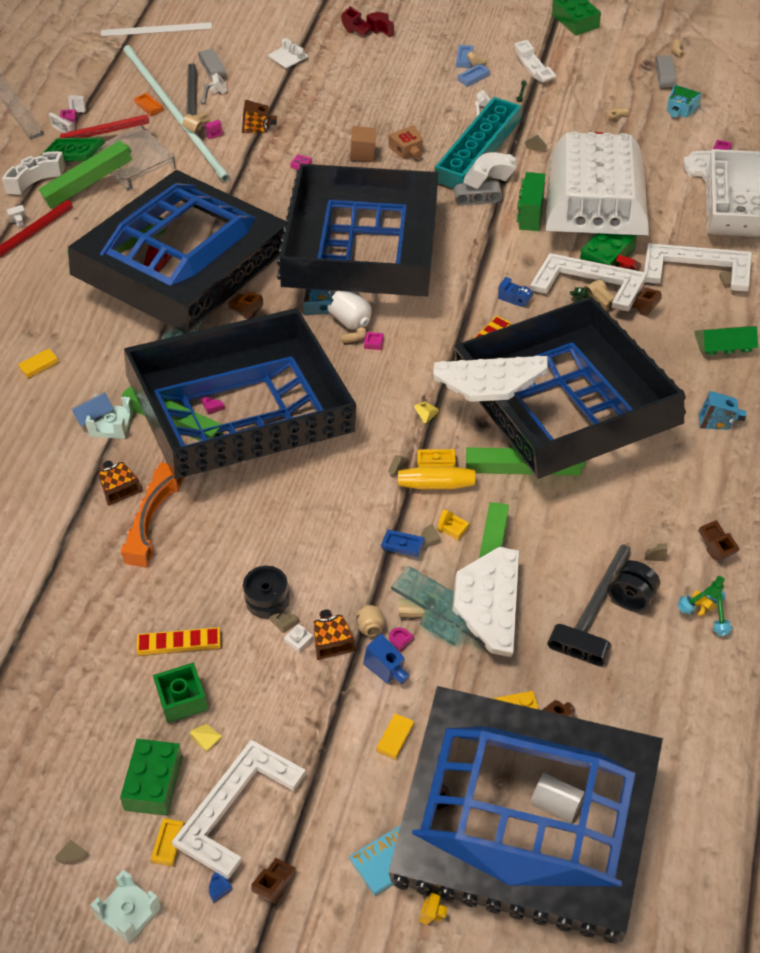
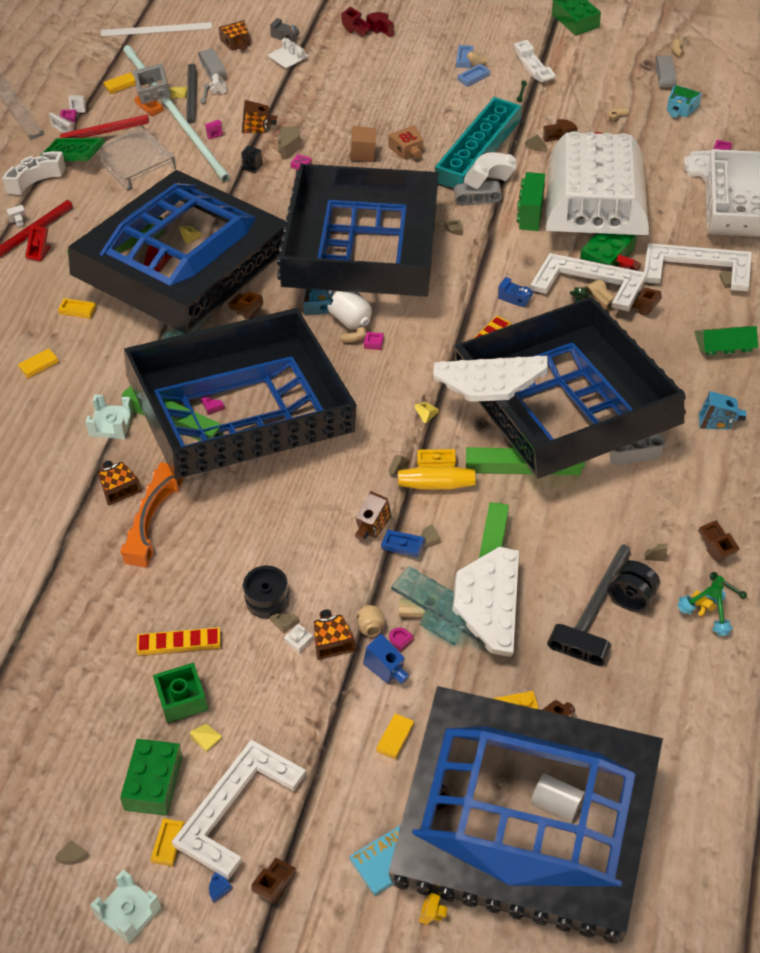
(37, 243): none -> red slope
(77, 308): none -> yellow tile
(86, 174): bright green brick -> none
(93, 407): medium blue tile -> none
(120, 83): none -> yellow tile
(150, 75): none -> light grey window
(178, 92): none -> light yellow slope
(189, 233): none -> light yellow slope
(195, 122): tan piece -> none
(235, 35): none -> reddish brown torso
(251, 159): none -> black brick
(280, 30): none -> dark grey leg
(288, 141): none -> dark tan slope
(372, 516): none -> reddish brown torso
(452, 524): yellow tile -> none
(453, 226): none -> dark tan tile
(482, 100): white plant -> none
(556, 131): none -> reddish brown brick
(642, 450): none -> light grey beam
(742, 594): none -> dark green hinge

